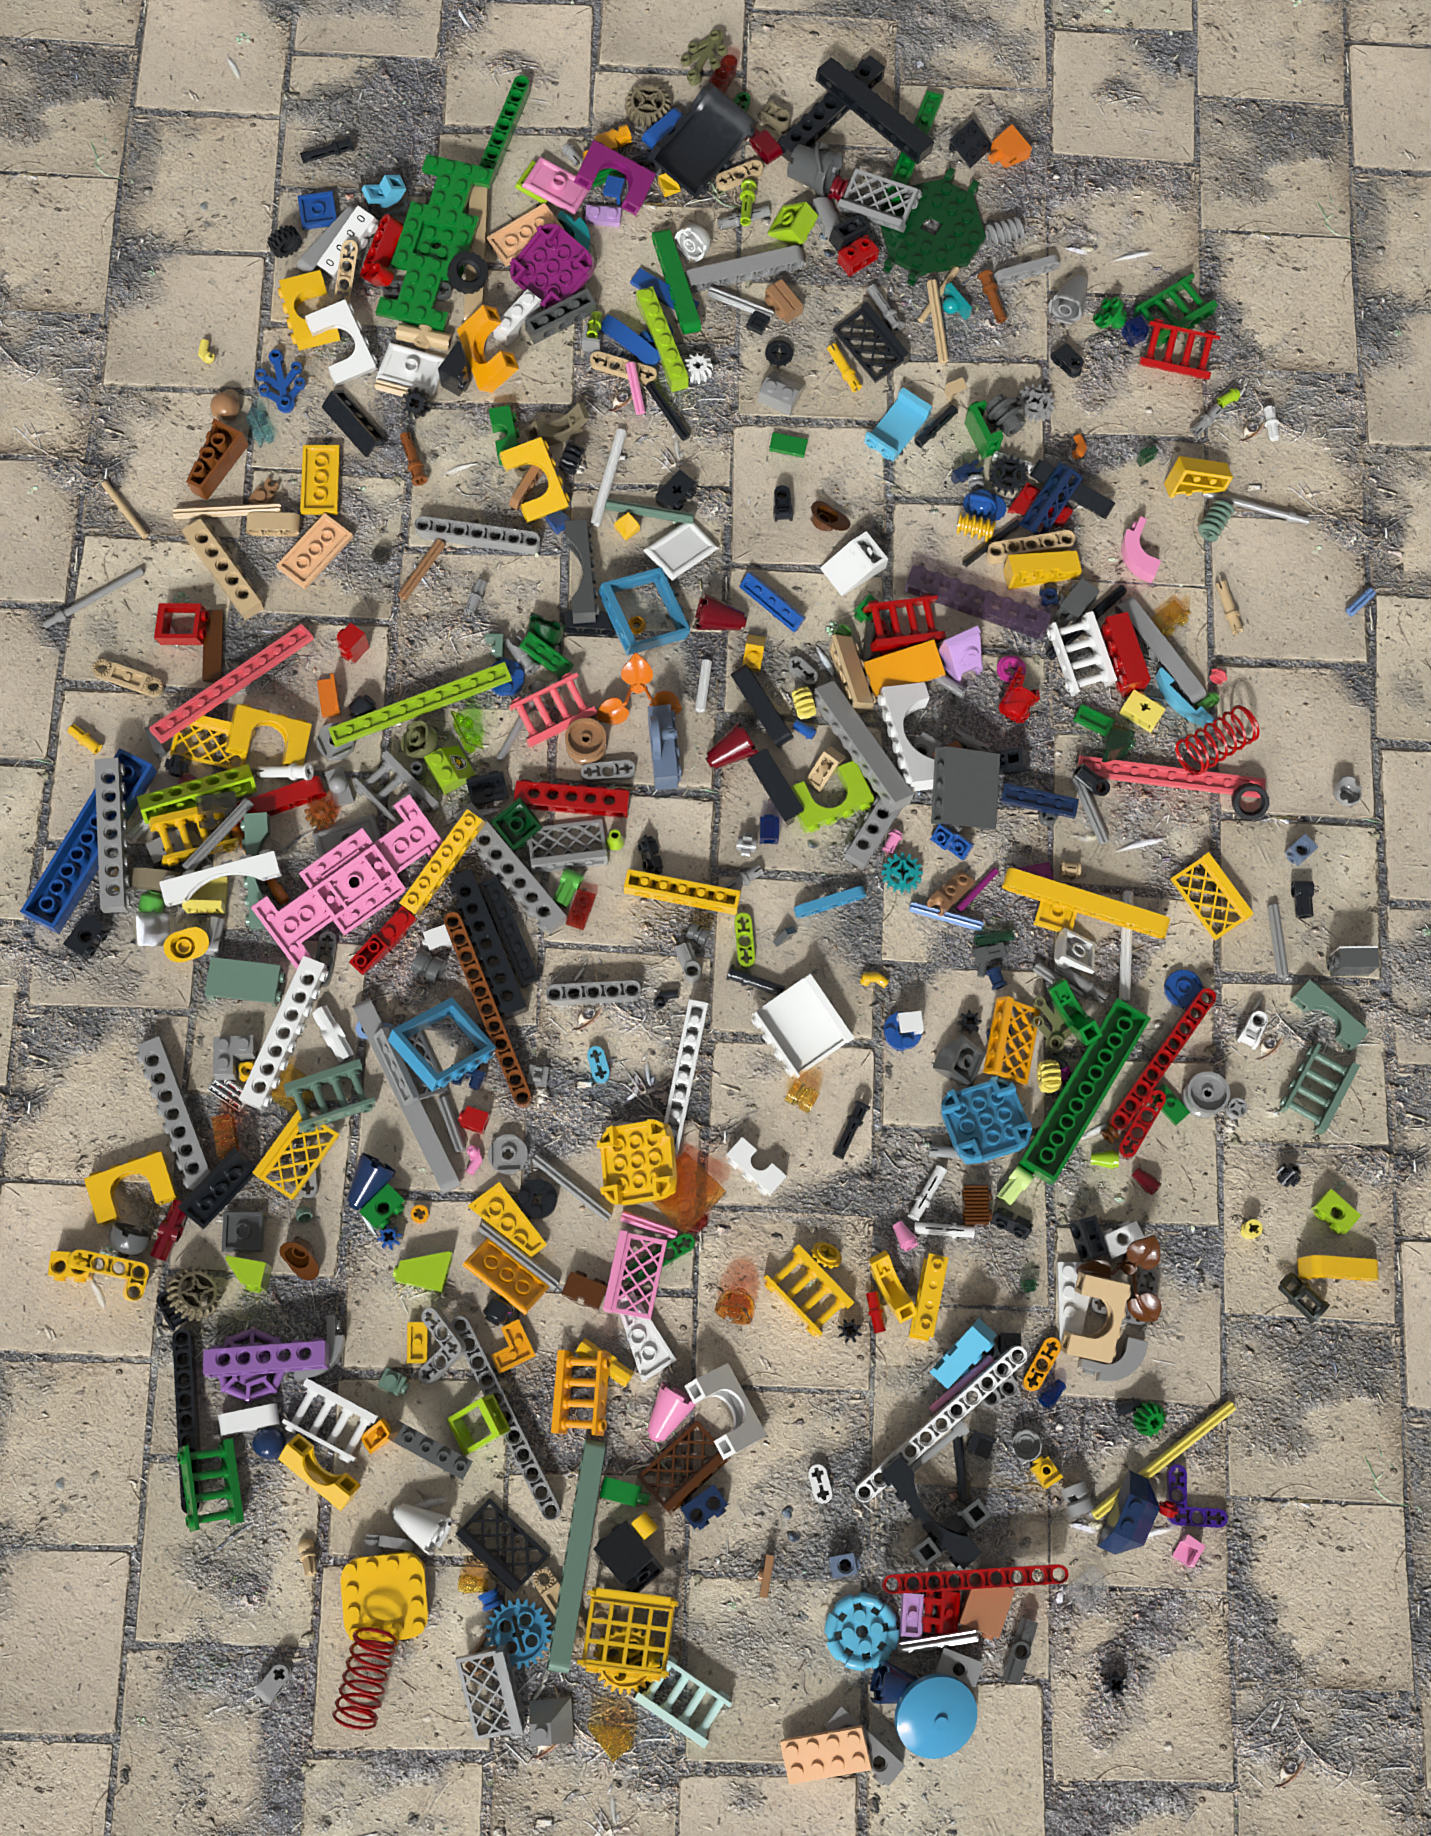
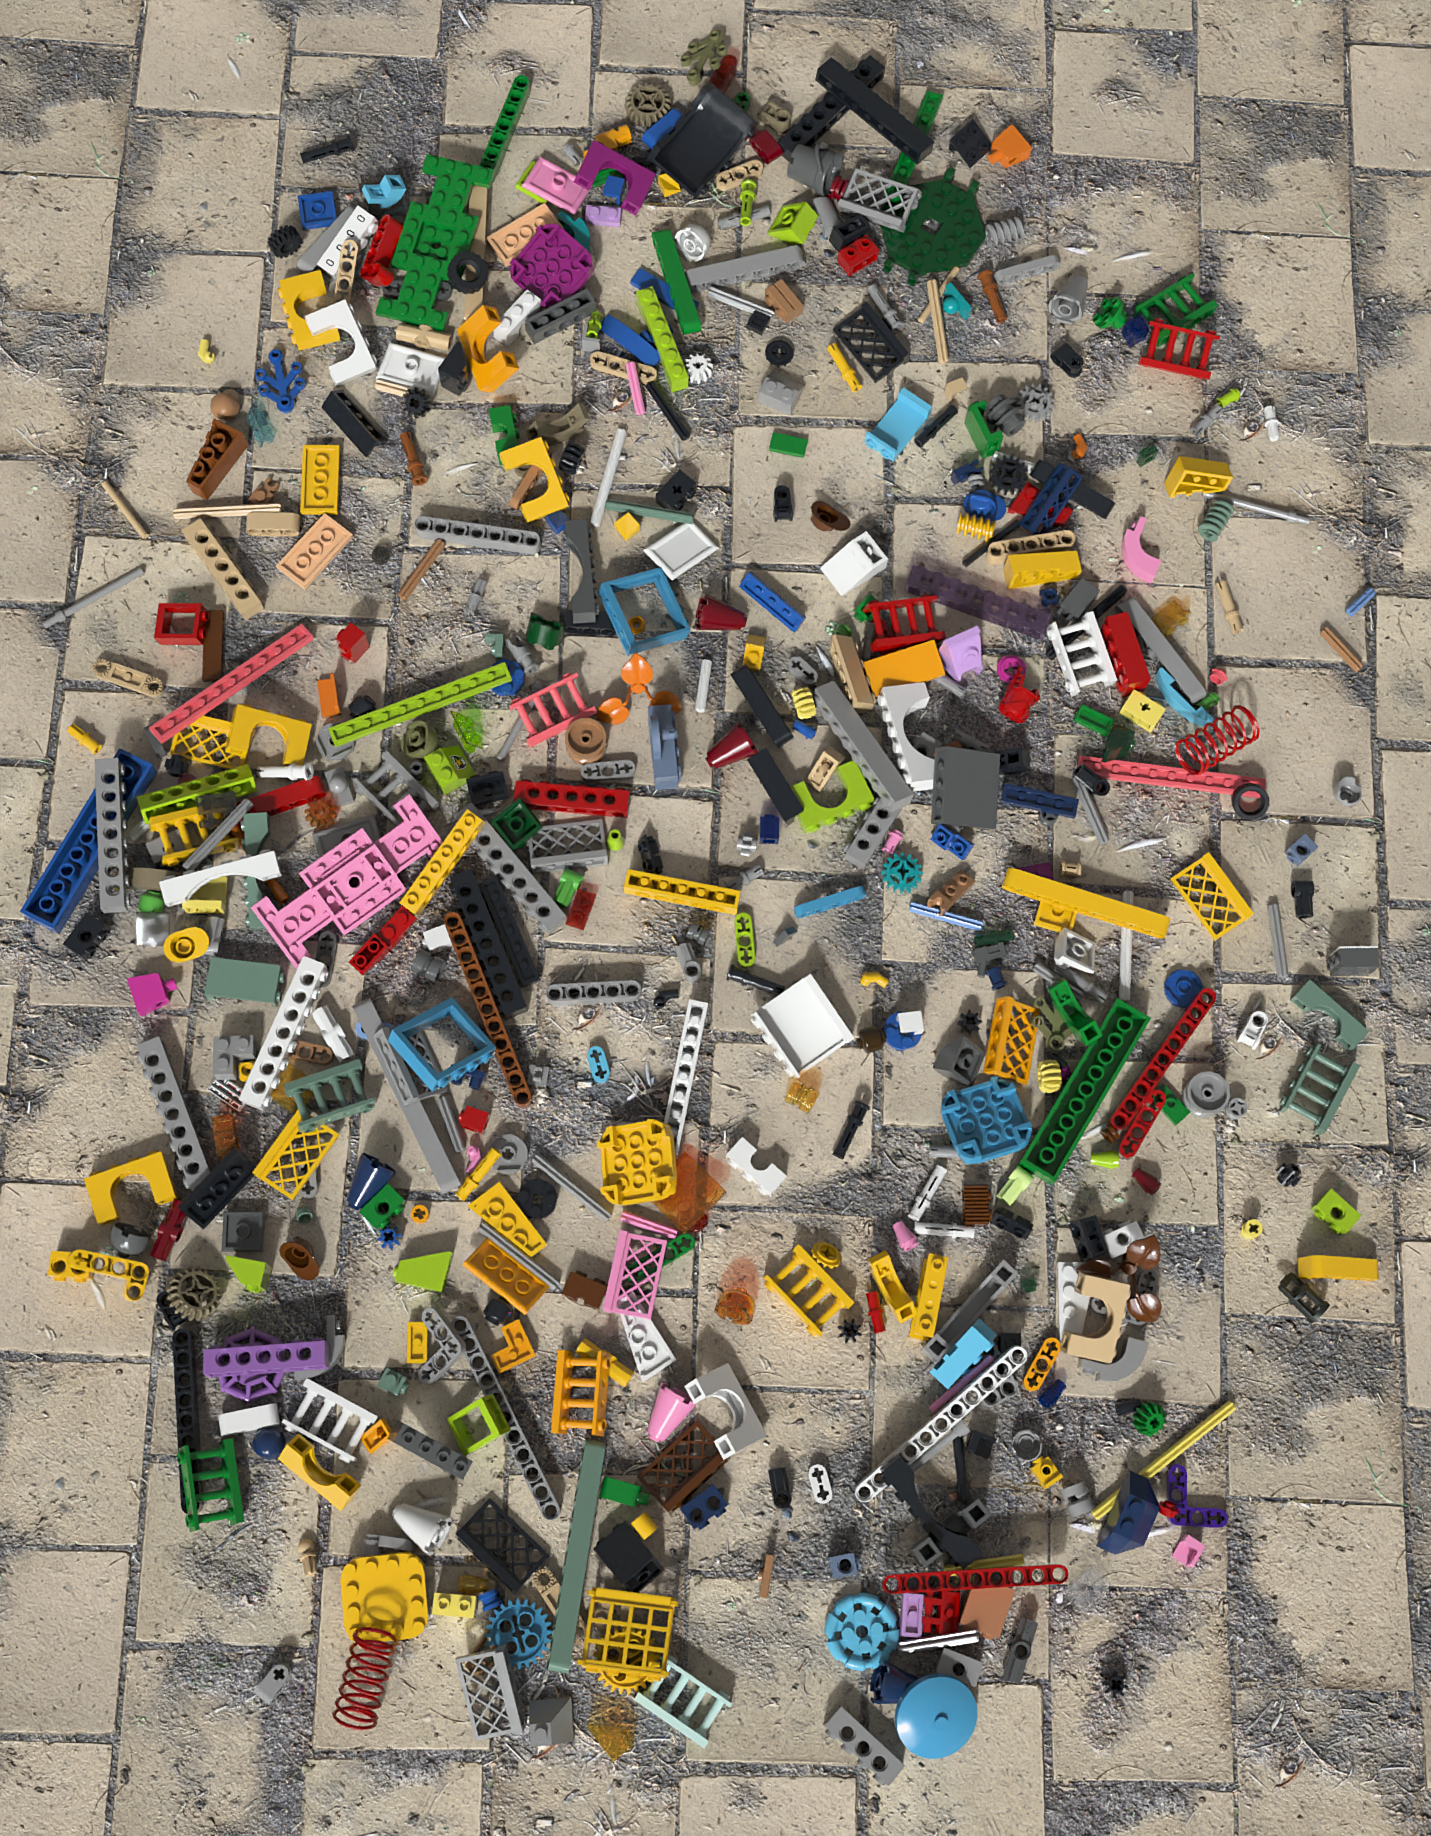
(150, 992): none -> dark pink torso
(320, 1049): none -> medium nougat beam
(454, 1605): none -> light yellow brick
(472, 1180): none -> yellow pin
(545, 655): green tile -> none
(779, 1486): none -> black piece
(826, 1754): light nougat plate -> none
(871, 1039): none -> dark brown head
(969, 1311): none -> light grey arch
(977, 889): magenta bar -> none
(1004, 1561): none -> light yellow axle
(1341, 649): none -> medium nougat axle

